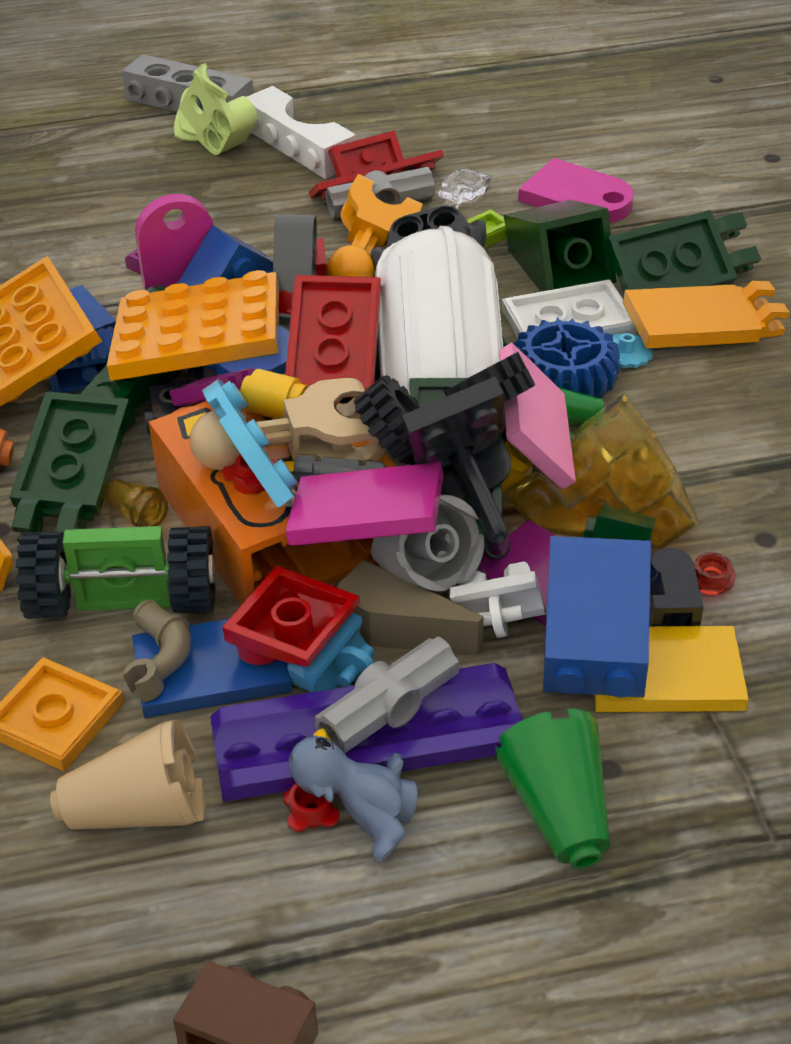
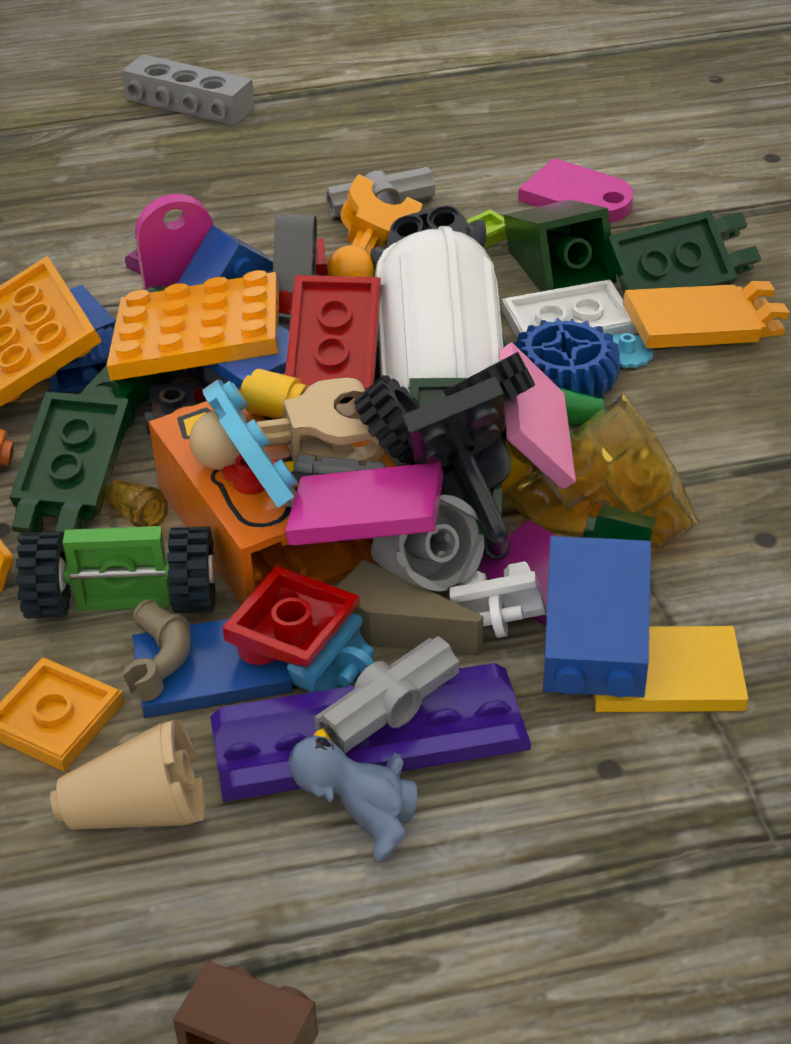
(193, 392): magenta tile -> none
(220, 123): yellowish green piece -> none
(298, 140): white arch -> none
(303, 817): red plate -> none
(368, 155): red bracket -> none
(463, 186): clear plate -> none
(560, 782): green cone -> none
(674, 590): black leg -> none
(714, 573): clear red plate -> none

